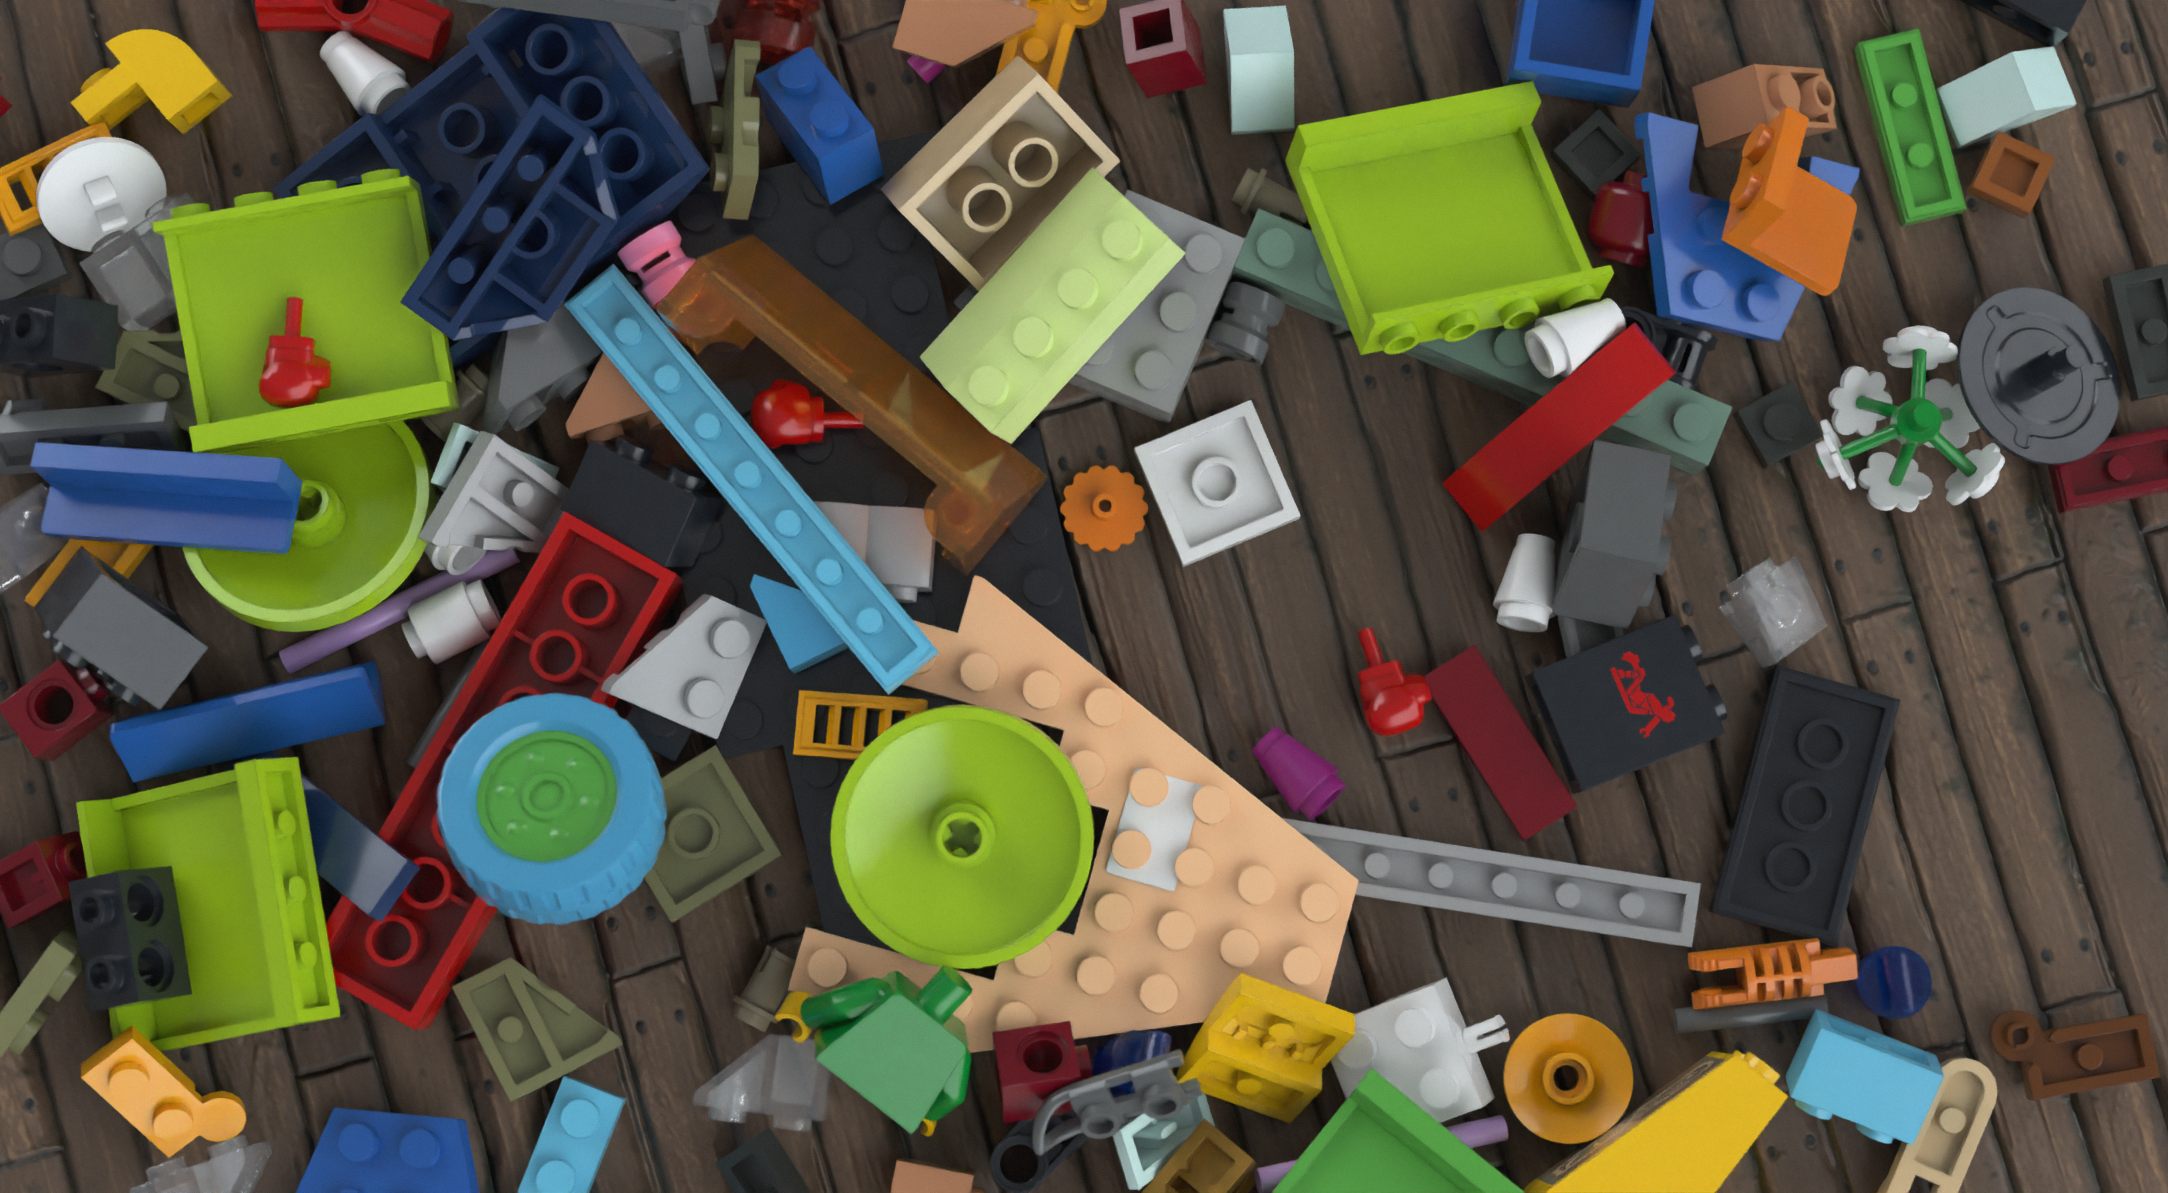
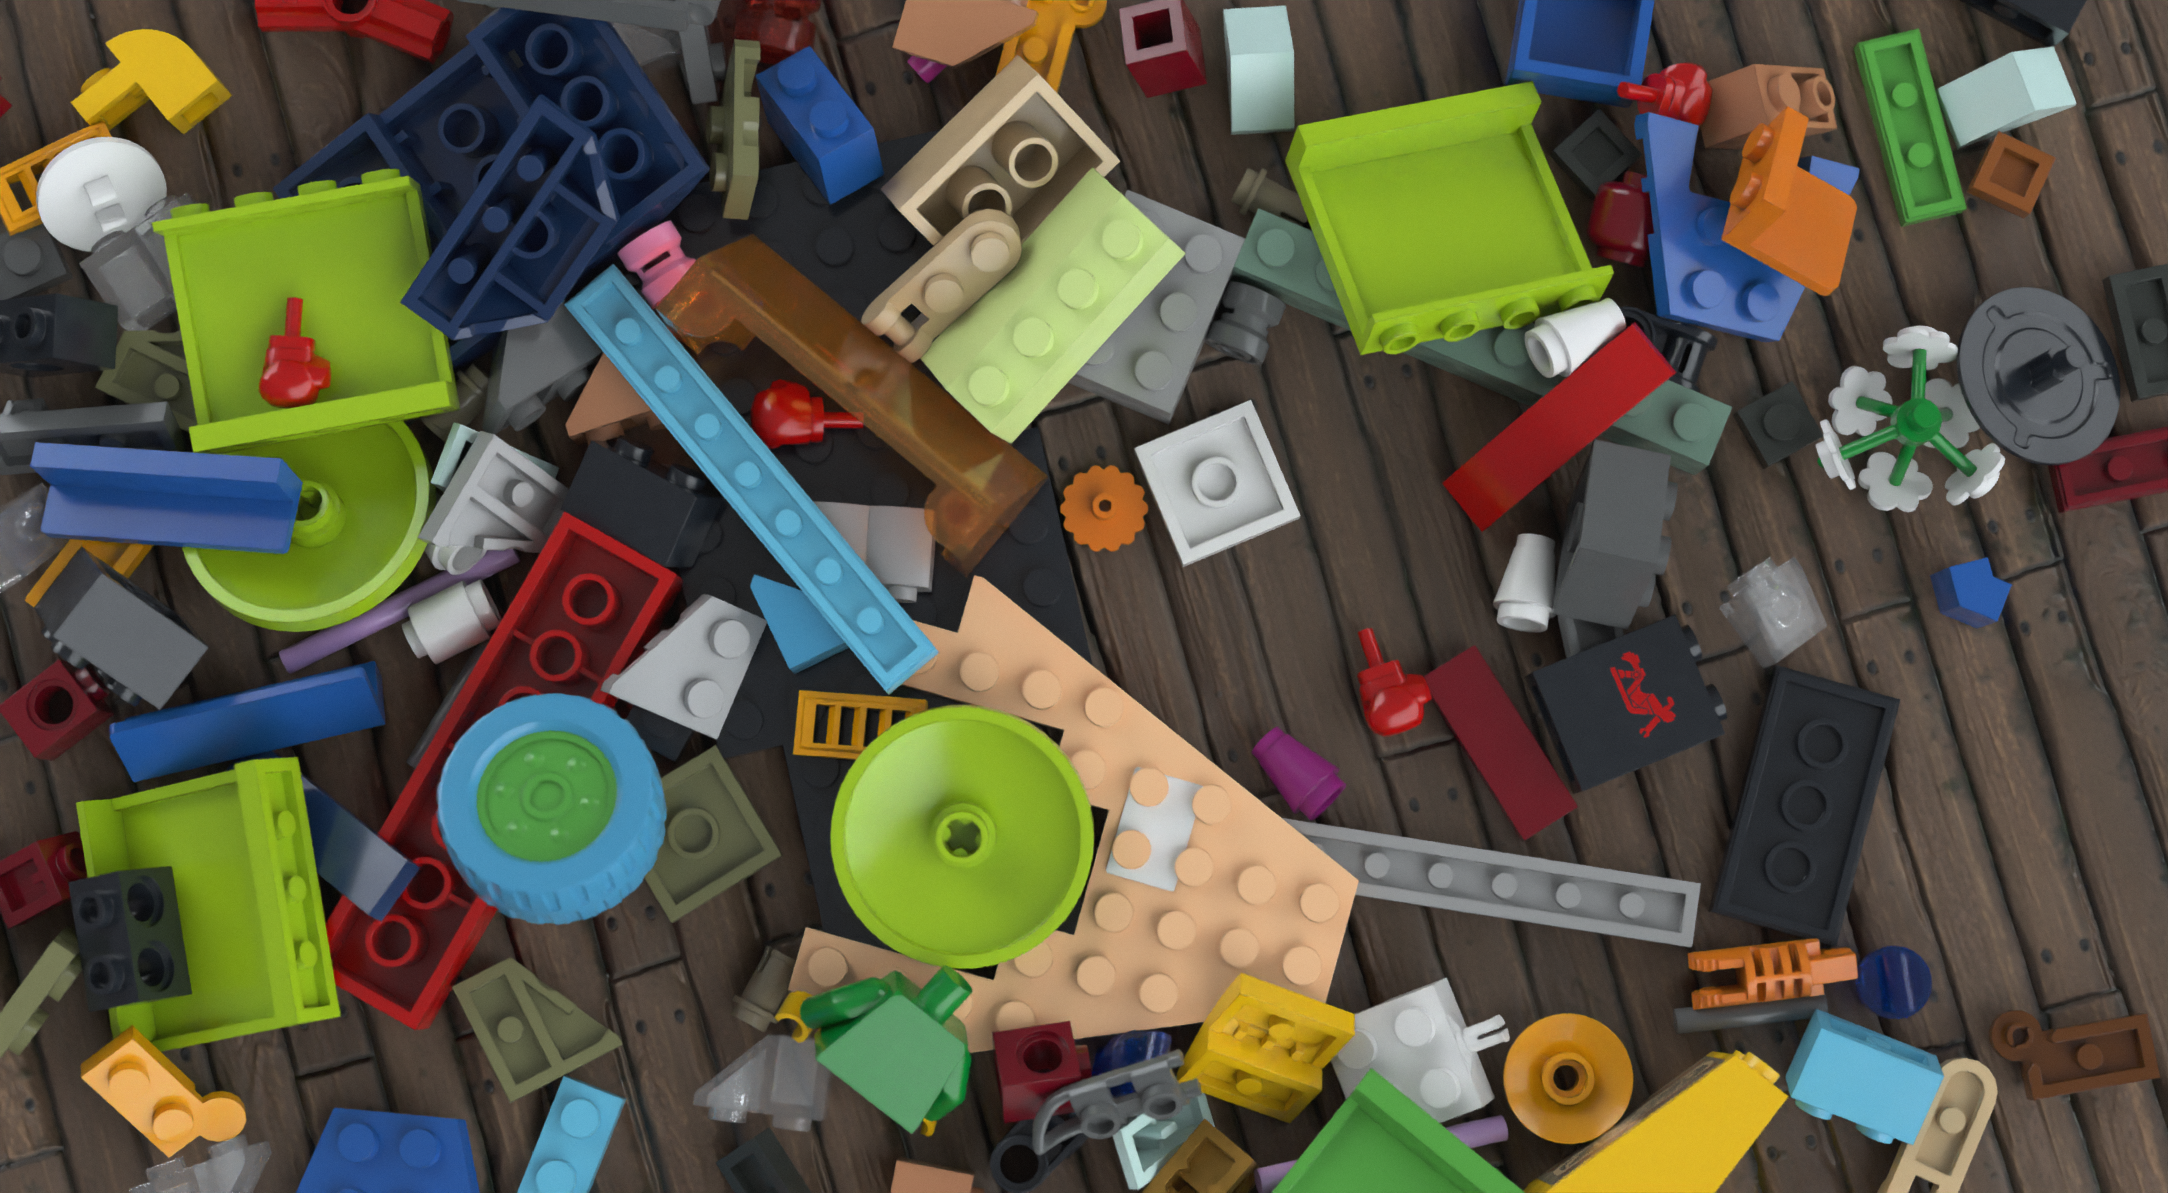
(363, 74): white cone -> none
(946, 281): none -> tan plate
(1673, 93): none -> red piece
(1970, 593): none -> blue piece

